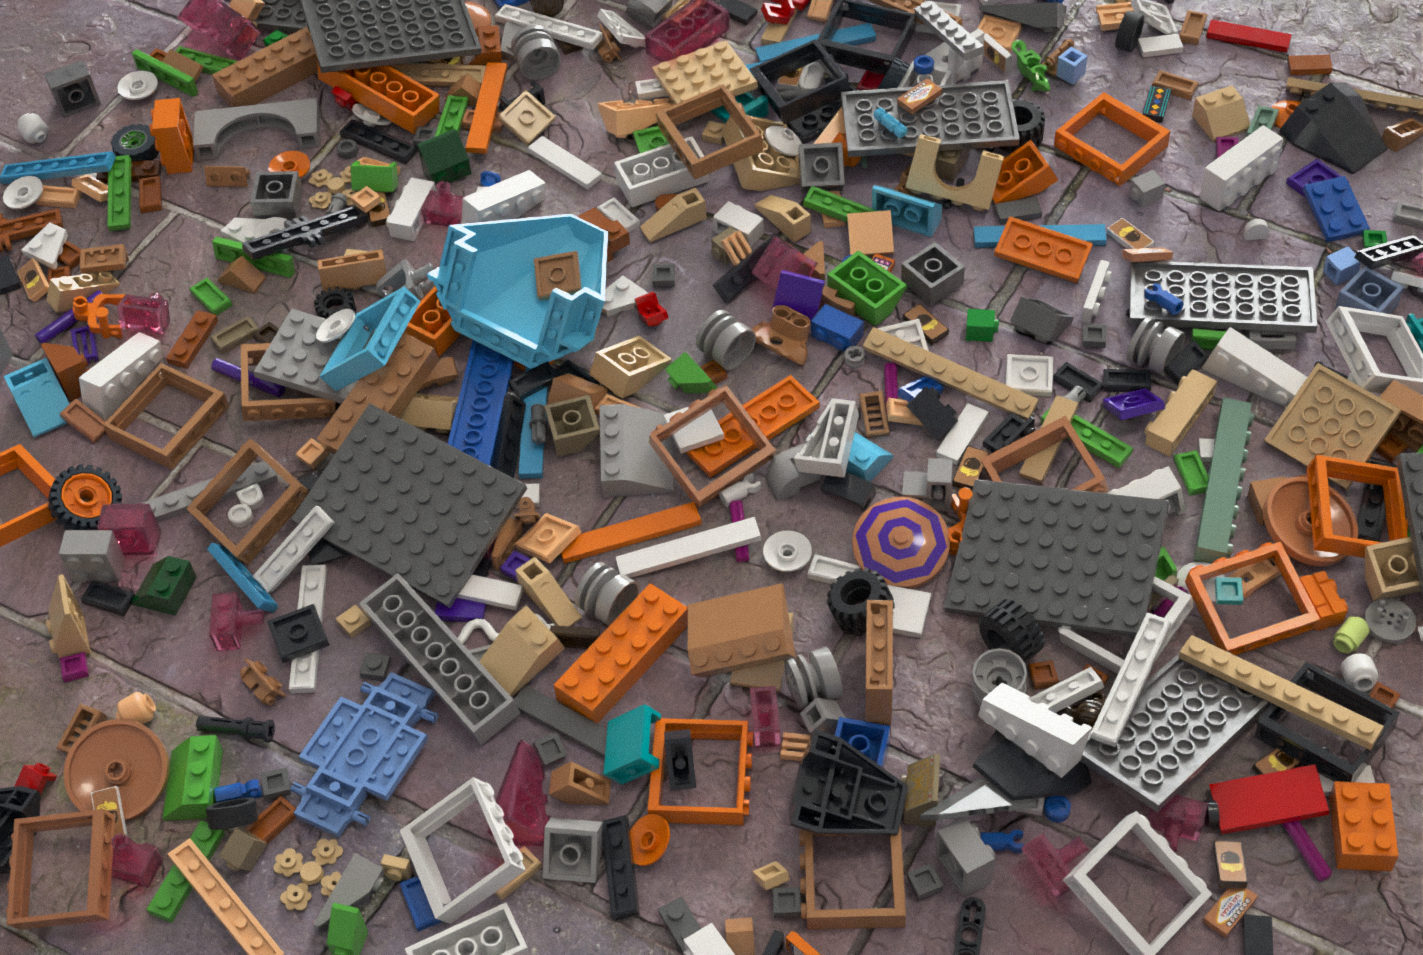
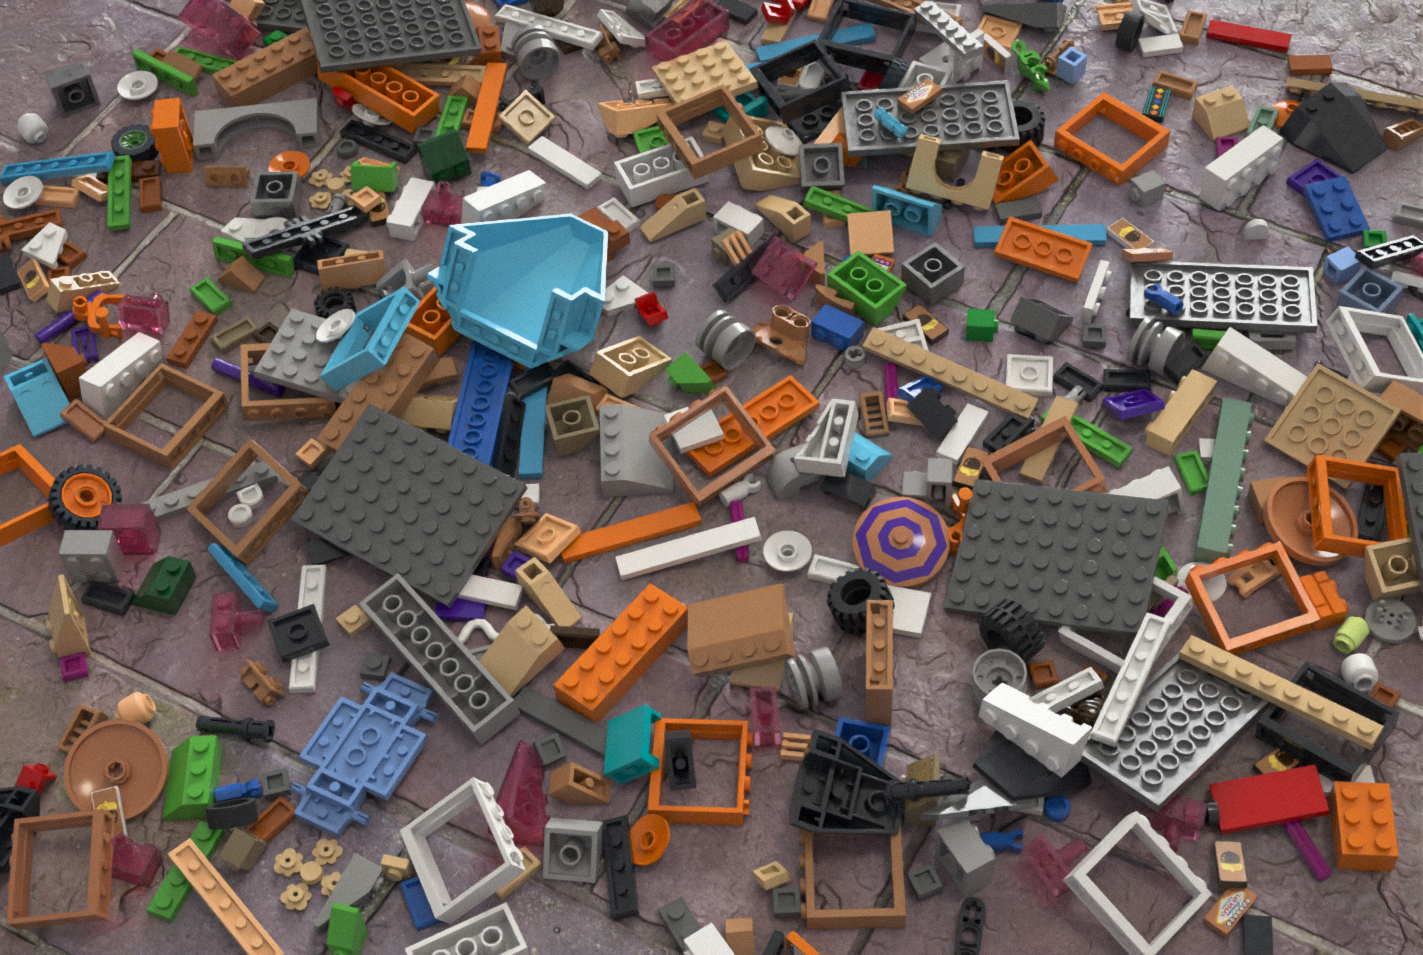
(103, 259): medium nougat bracket -> none
(293, 549): white tile -> none
(307, 257): none -> black tile
(538, 424): dark grey axle -> none
(558, 272): medium nougat tile -> none
(605, 592): light grey wheel -> none
(799, 293): dark purple tile -> none
(822, 715): light grey brick -> none
(916, 789): none -> black pin
(923, 64): blue tile -> none
(1228, 591): teal plate -> none

